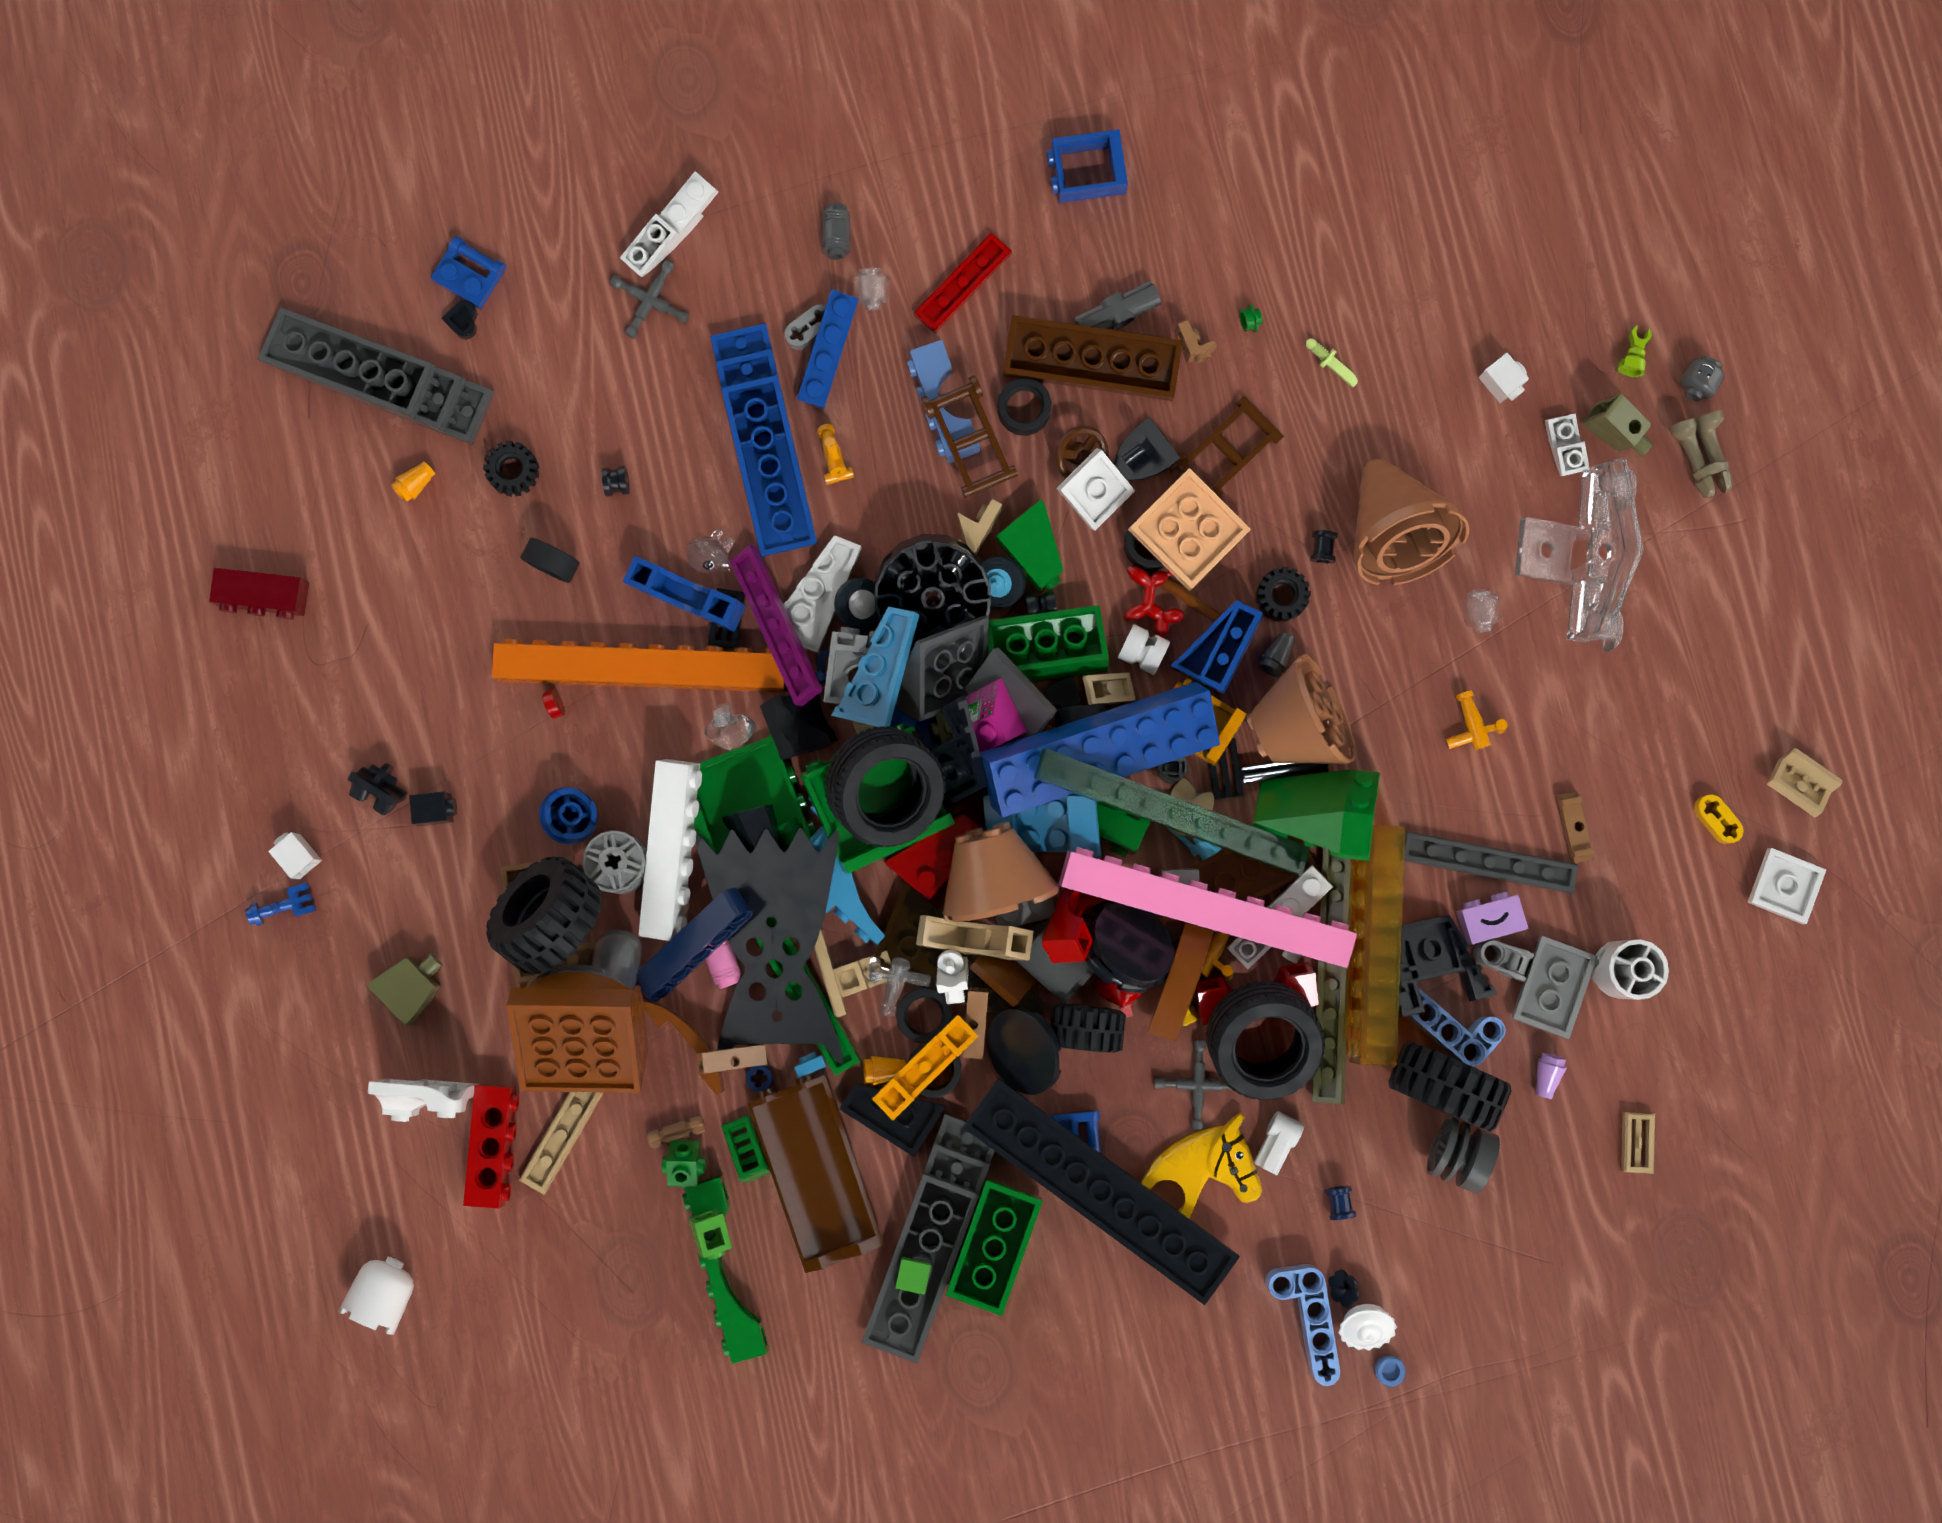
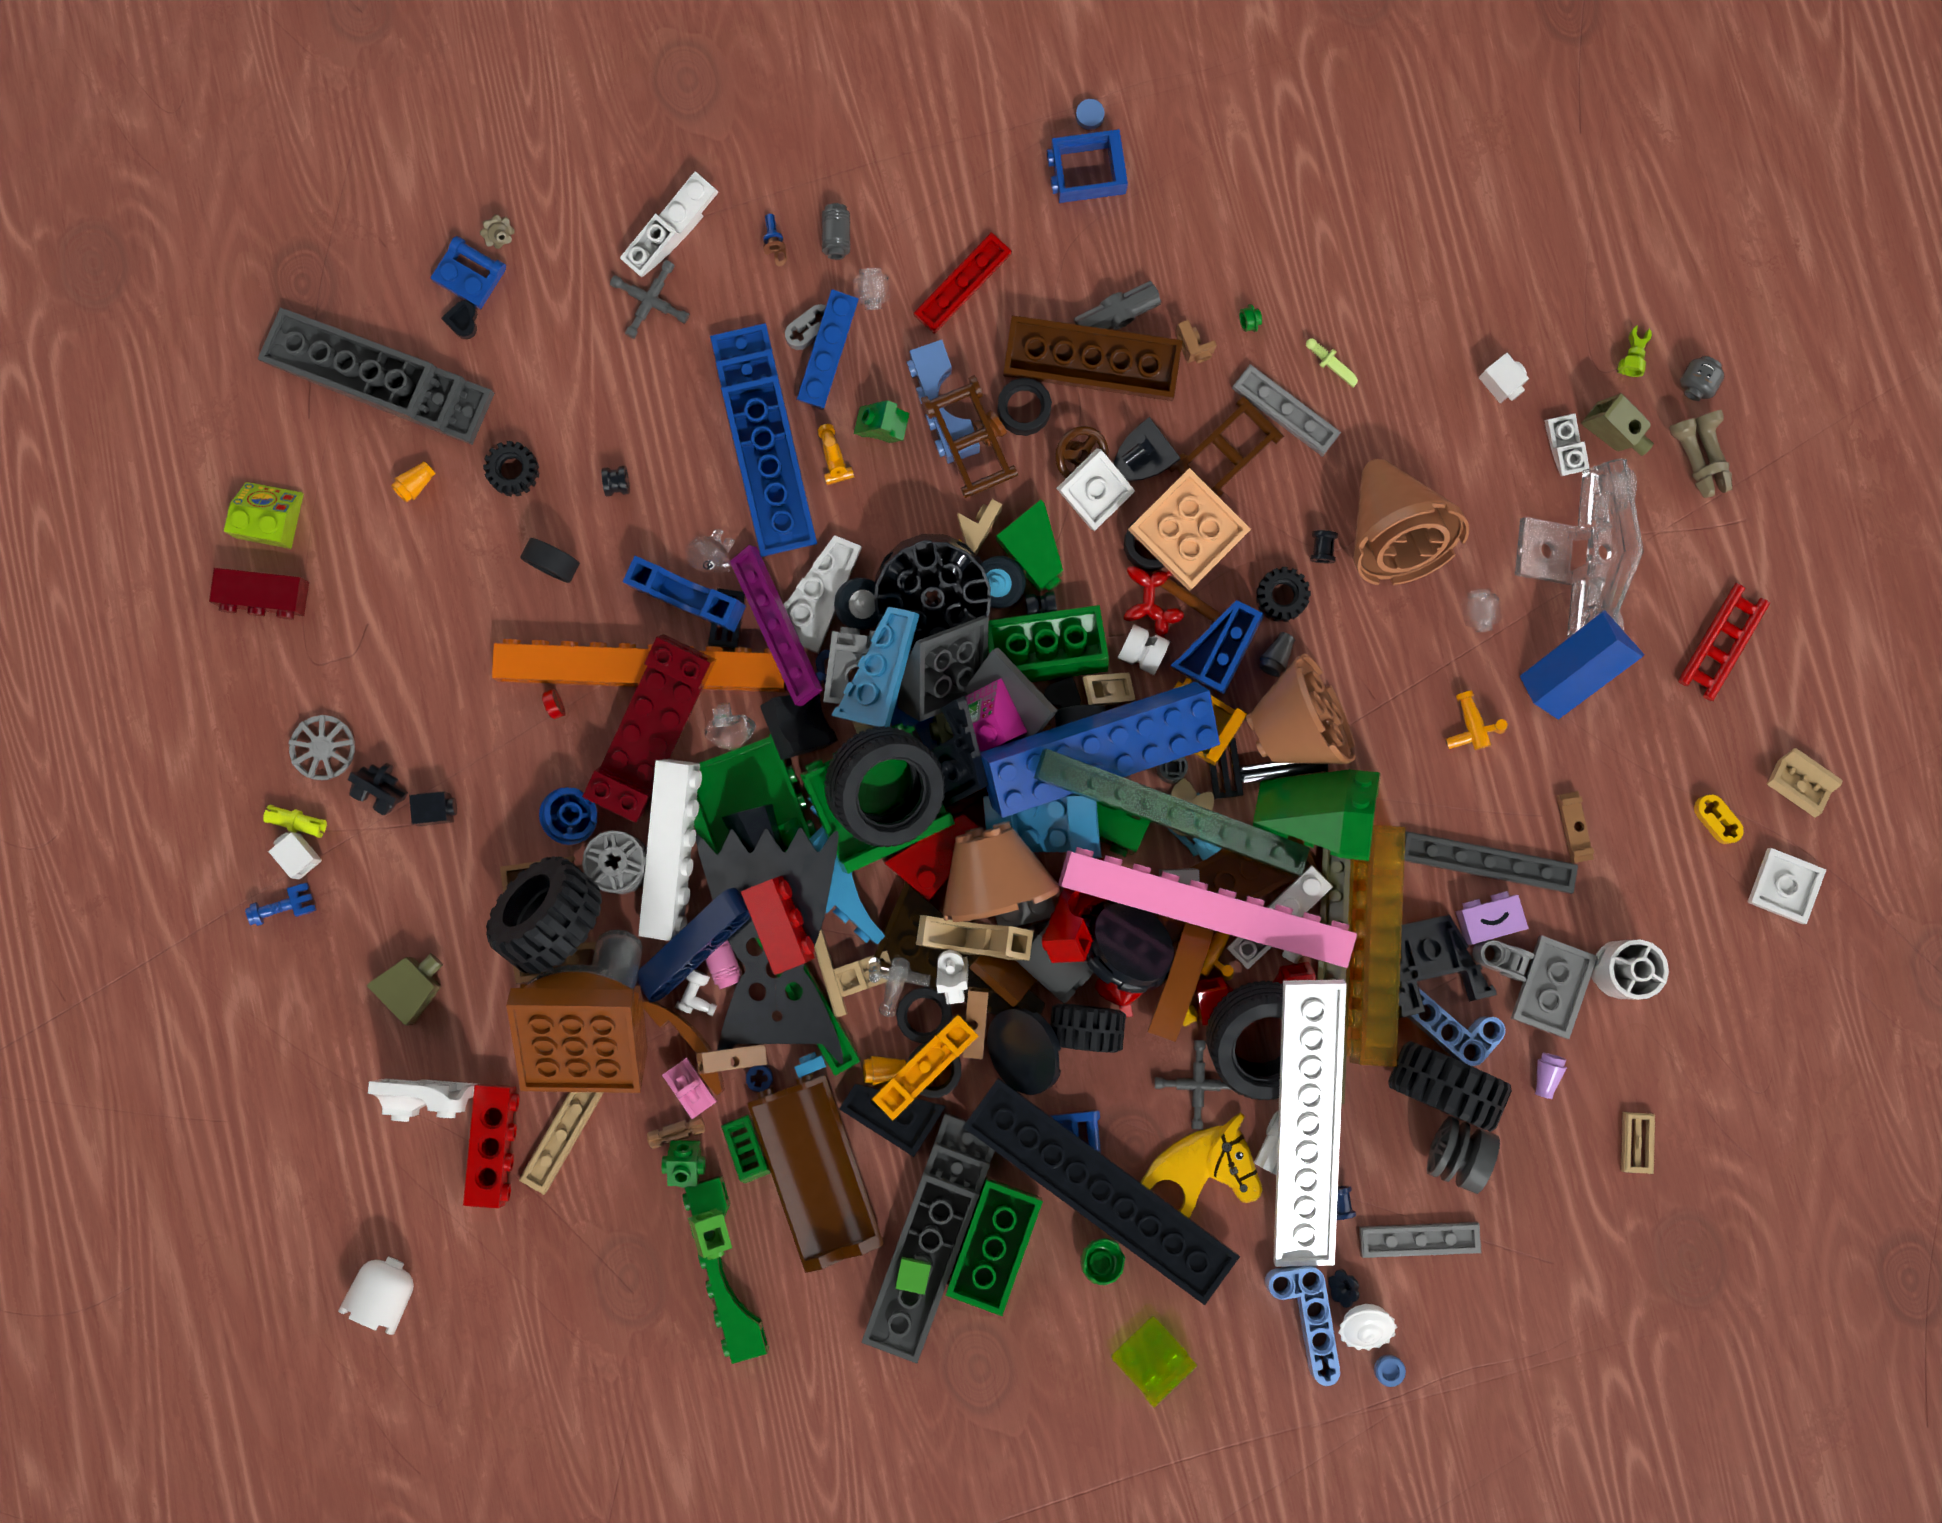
(264, 515): none -> lime slope
(295, 821): none -> neon yellow pin
(321, 747): none -> light grey wheel
(497, 231): none -> dark tan plant
(650, 727): none -> dark red plate
(689, 997): none -> white piece
(689, 1088): none -> bright pink hips
(774, 240): none -> piece
(778, 924): none -> red brick
(882, 422): none -> green brick
(996, 425): none -> dark orange wheel
(1090, 114): none -> medium blue tile
(1102, 1261): none -> green hair
(1154, 1360): none -> clear neon green bracket
(1286, 410): none -> light grey tile
(1309, 1122): none -> white plate
(1420, 1239): none -> light grey tile
(1580, 666): none -> blue slope
(1741, 639): none -> red bar

